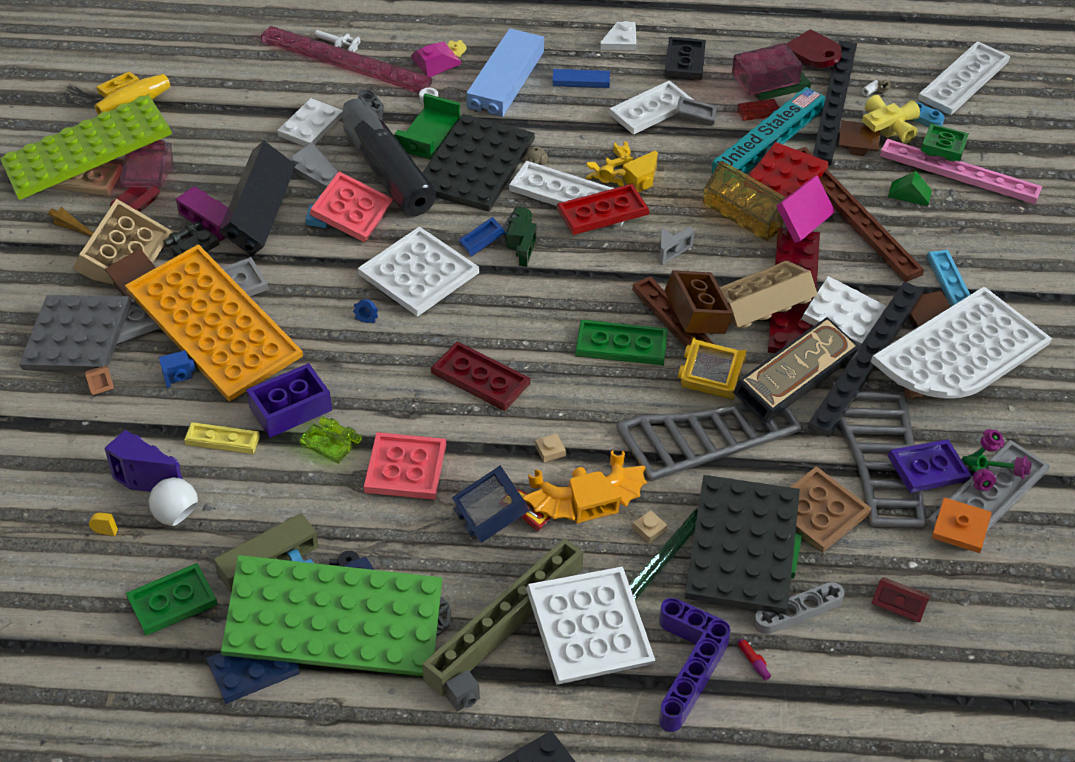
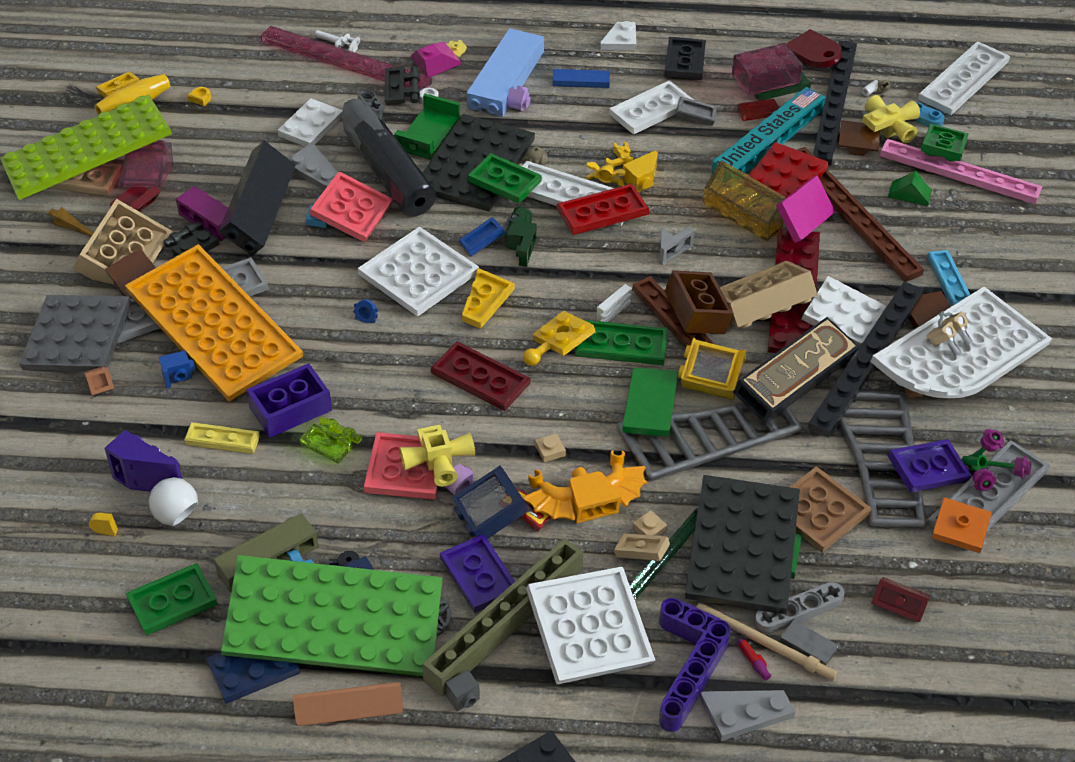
(200, 96): none -> yellow tile
(348, 704): none -> nougat slope
(395, 85): none -> pearl dark grey plate
(437, 453): none -> light yellow brick
(464, 479): none -> lavender plate
(477, 571): none -> dark purple plate
(485, 298): none -> yellow wing
(504, 178): none -> green plate
(518, 98): none -> lavender plate
(559, 335): none -> yellow plate
(614, 304): none -> white tile
(642, 547): none -> tan plate
(650, 402): none -> green tile
(745, 711): none -> light grey wing
(808, 642): none -> flat silver tile
(810, 663): none -> tan bar
(947, 329): none -> piece

